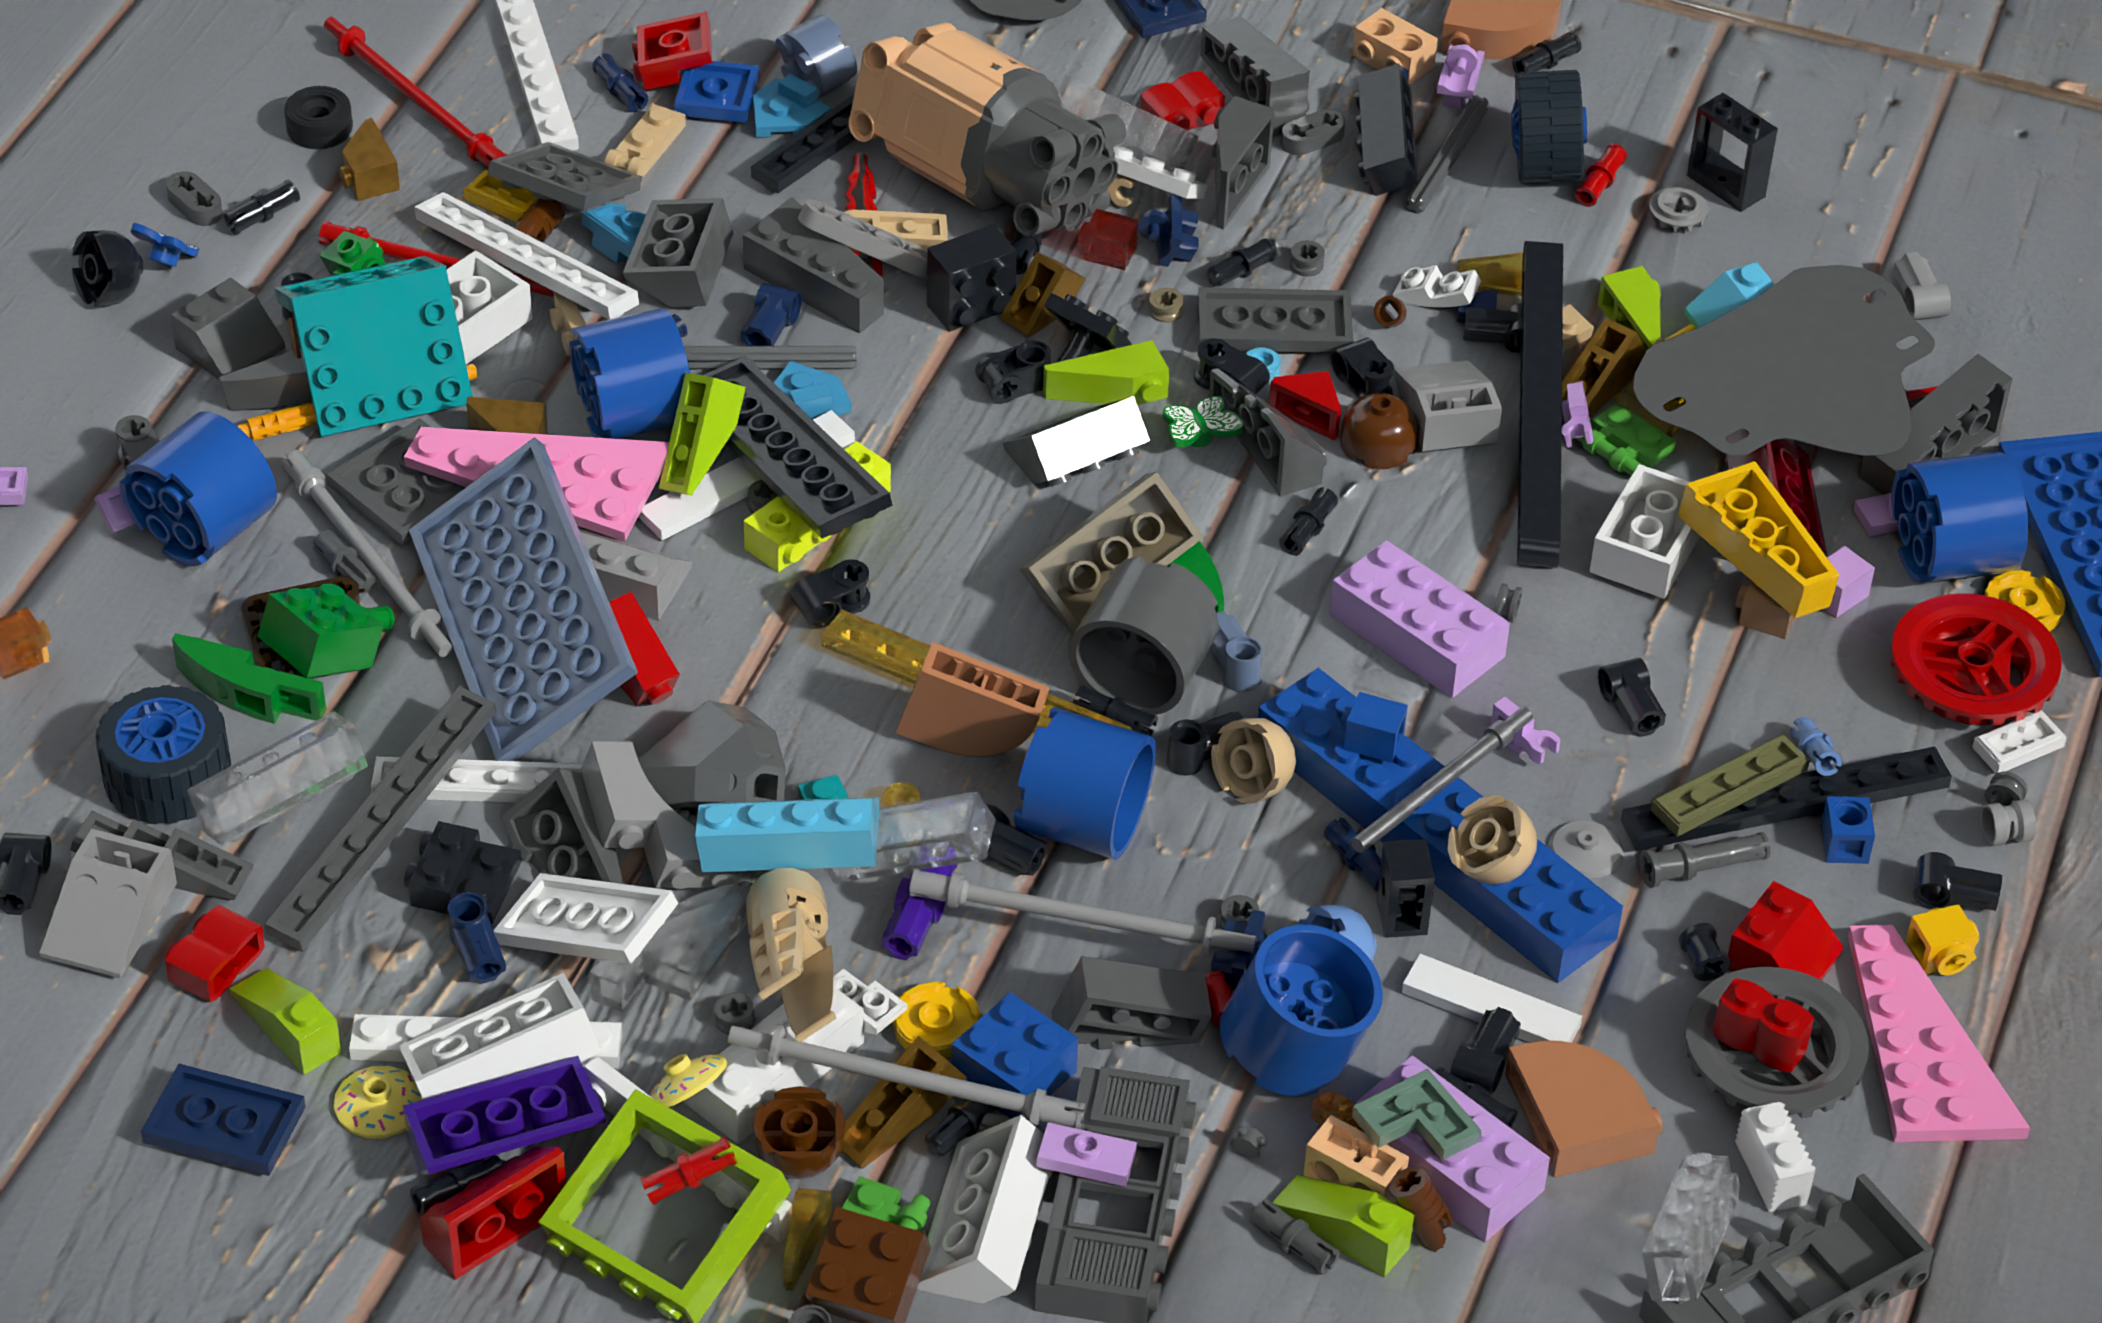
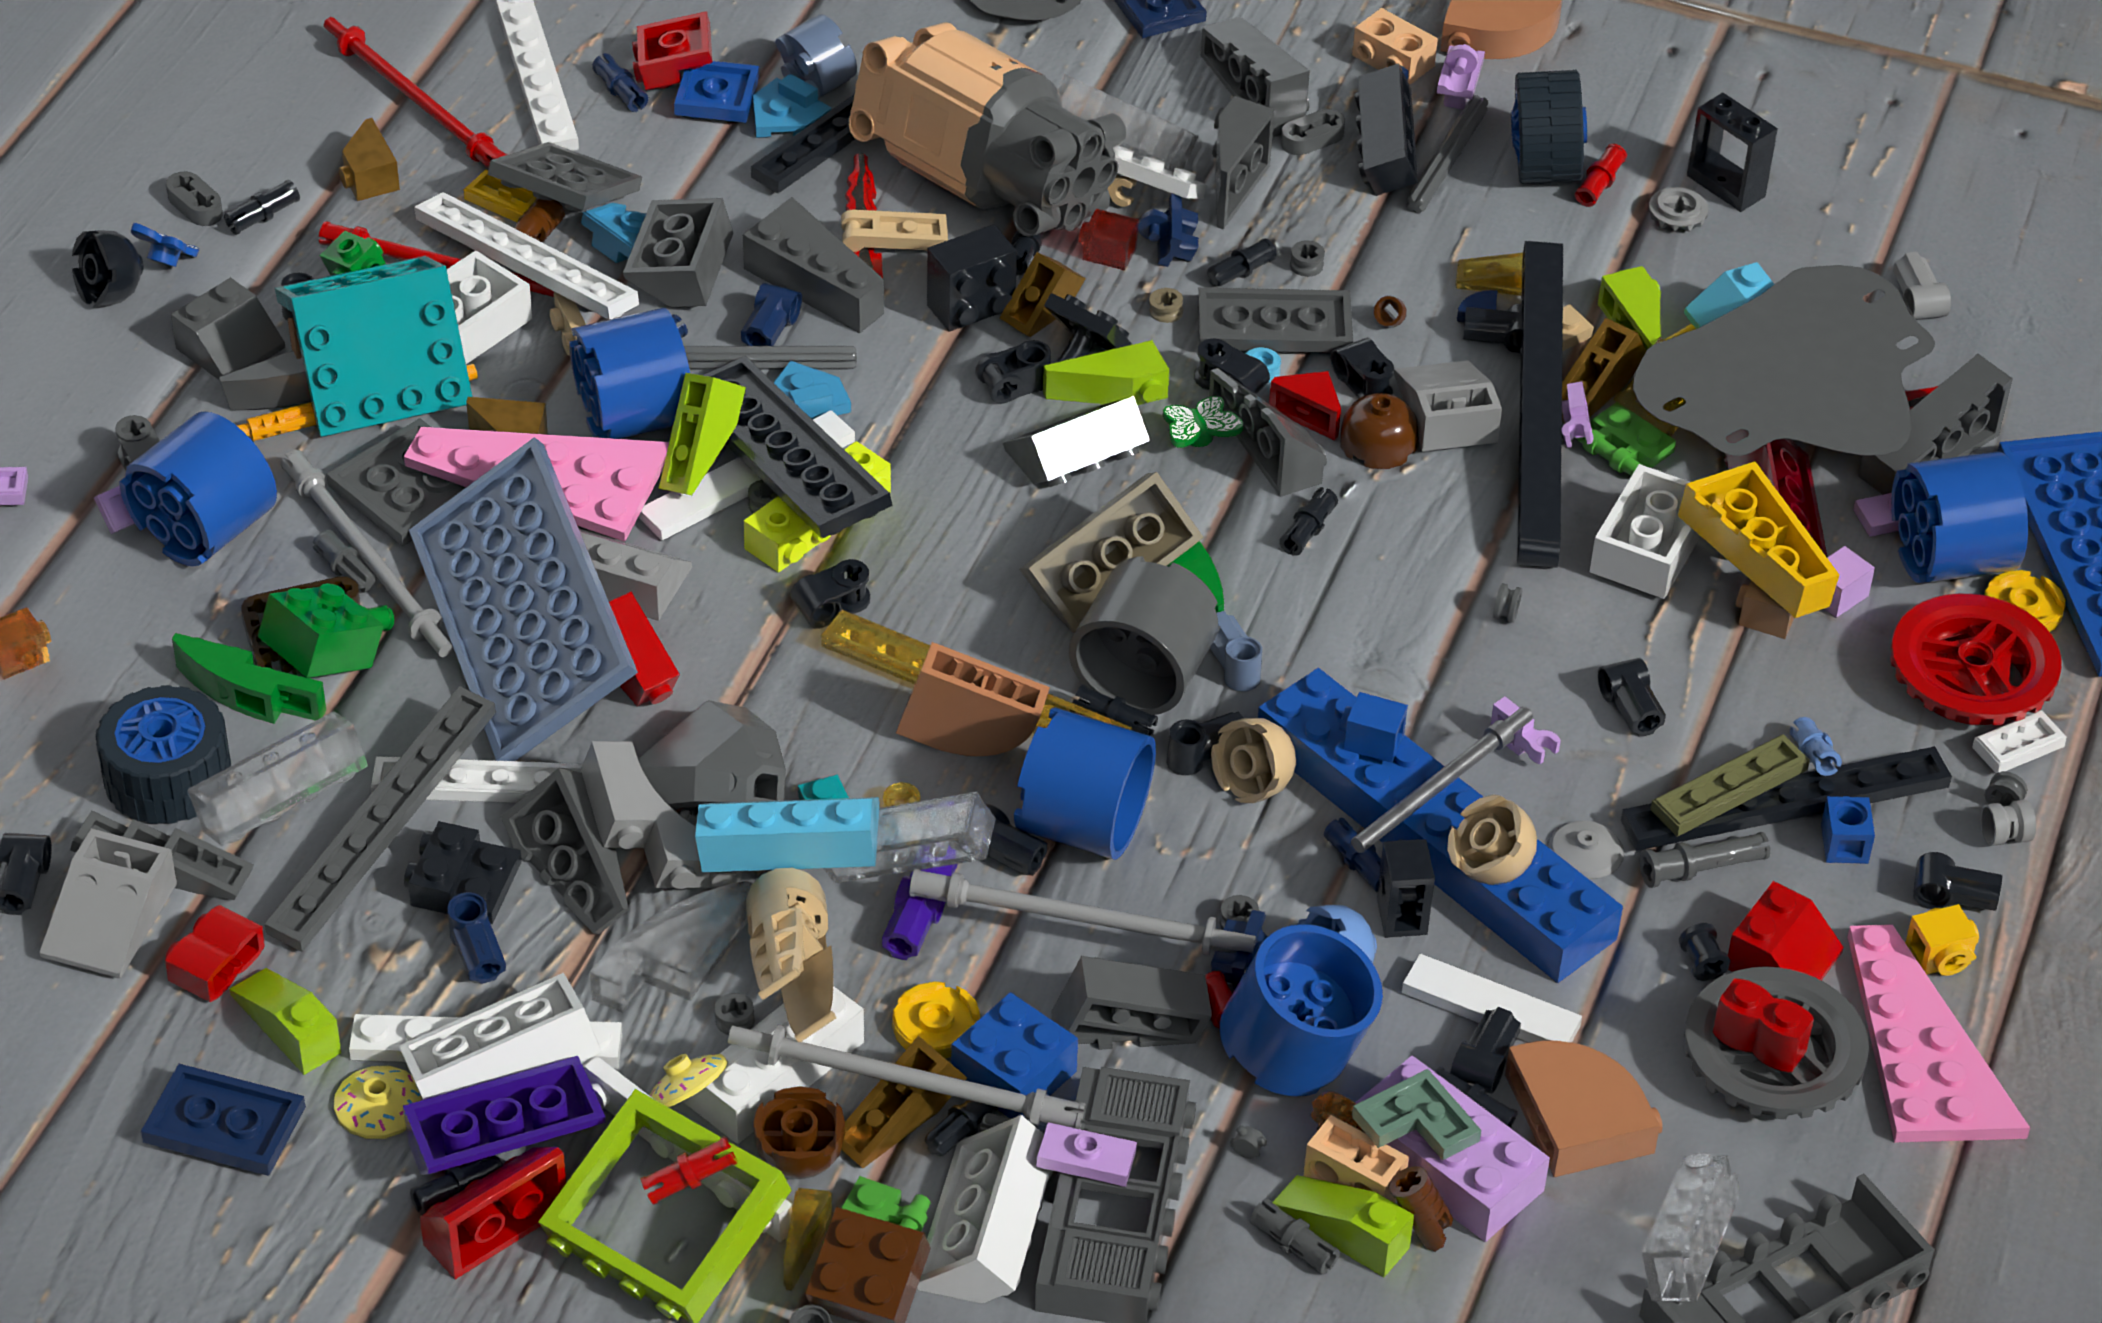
(334, 118): black tyre -> none
(585, 918): white plate -> none
(647, 140): tan plate -> none
(864, 237): light grey beam -> none
(879, 1004): white slope -> none
(1185, 102): red brick -> none
(1419, 618): lavender brick -> none
(1431, 289): white slope -> none
(1547, 53): black pin -> none
(1775, 1156): white brick -> none

